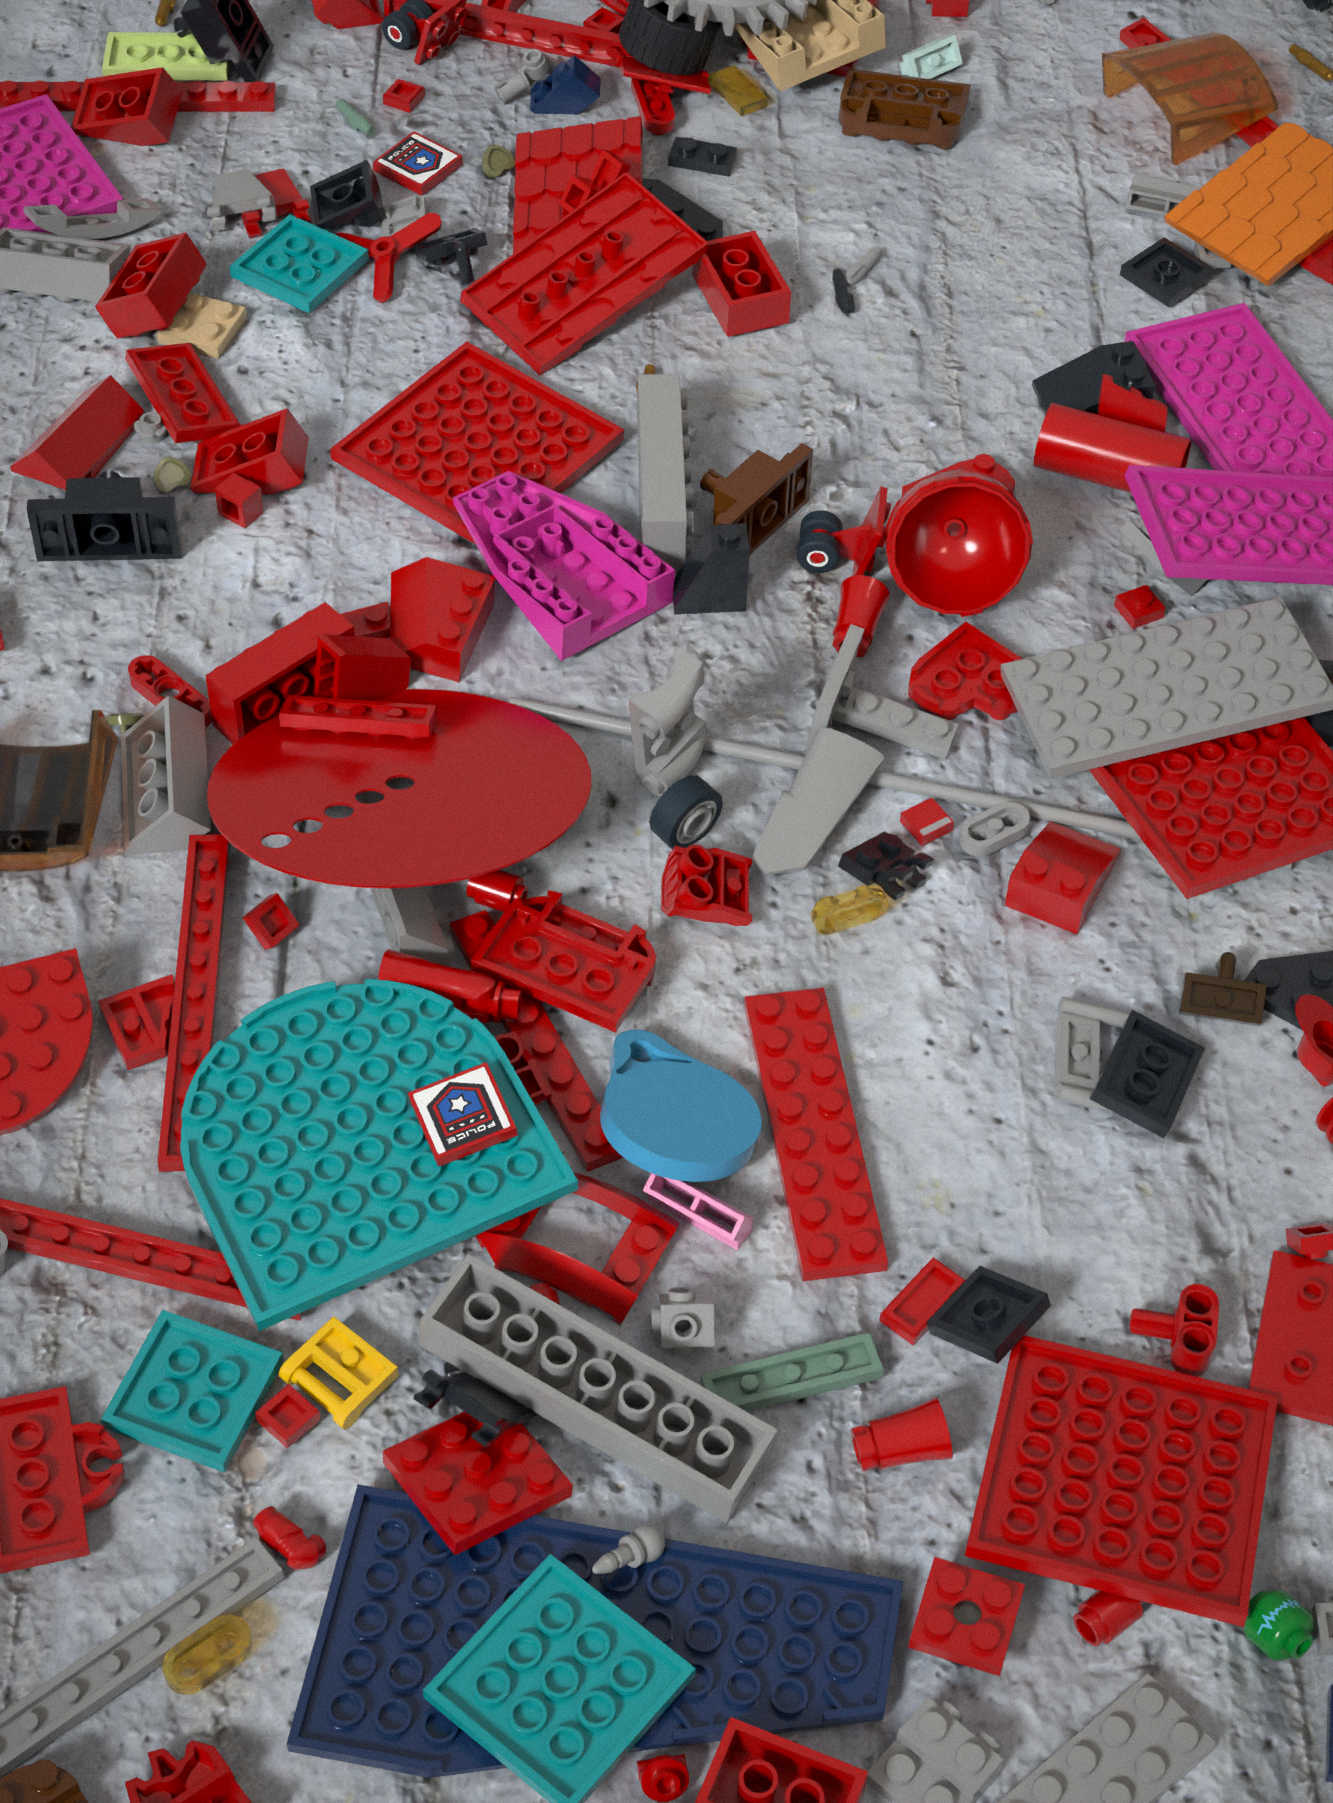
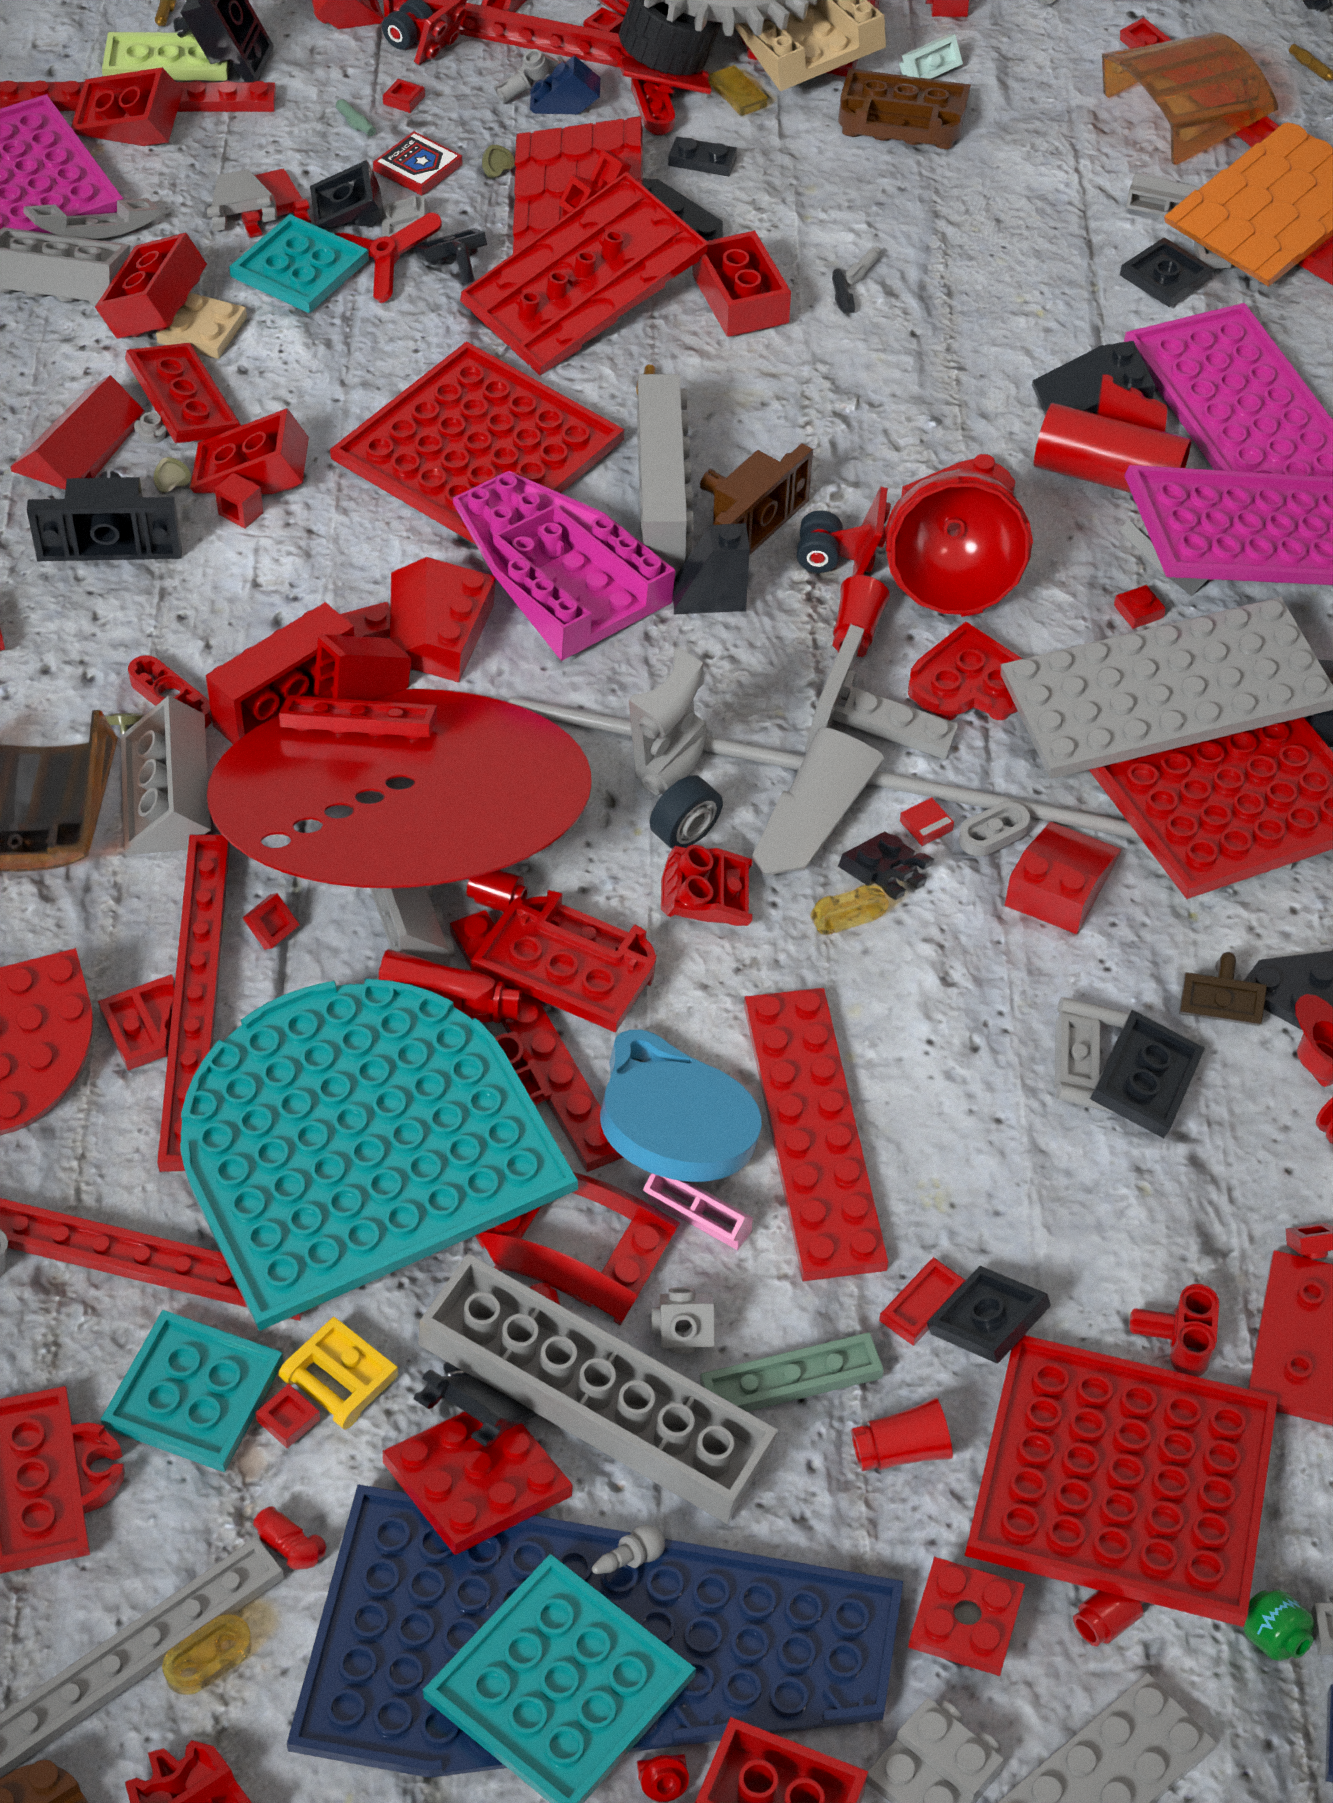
(462, 1114): tile -> none

